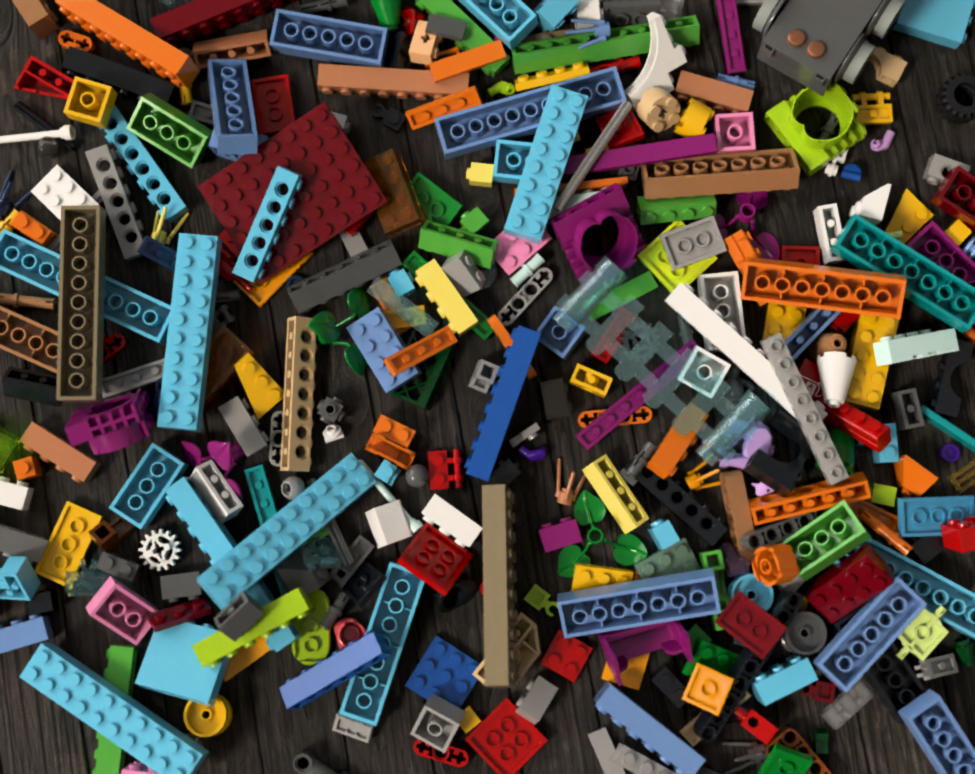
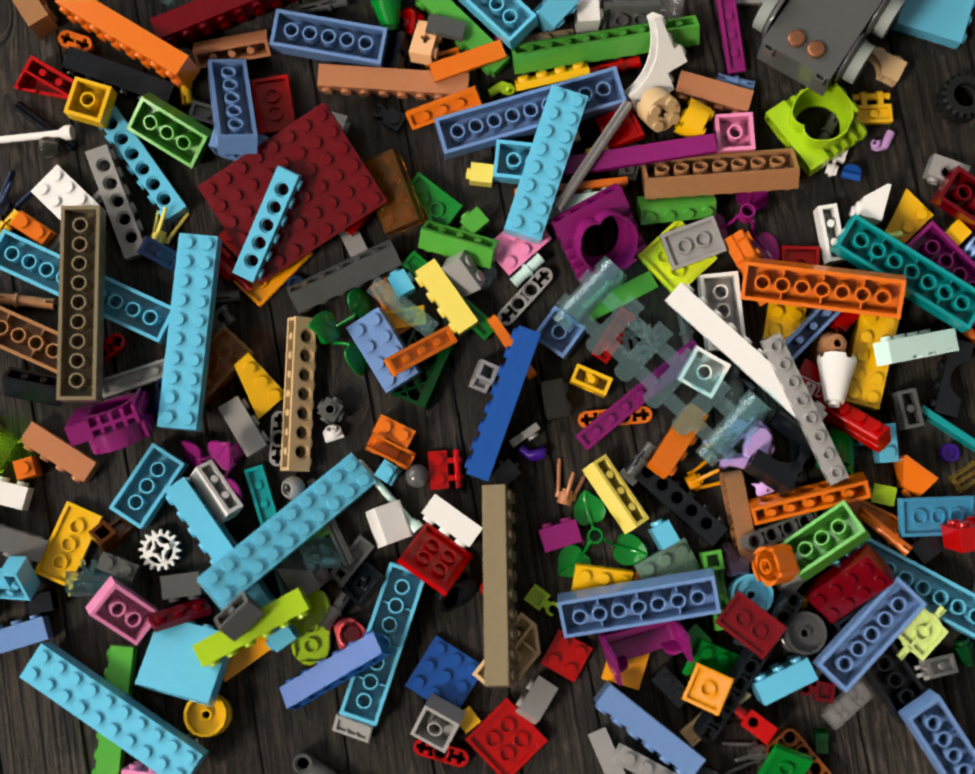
(601, 30): medium blue plant -> none

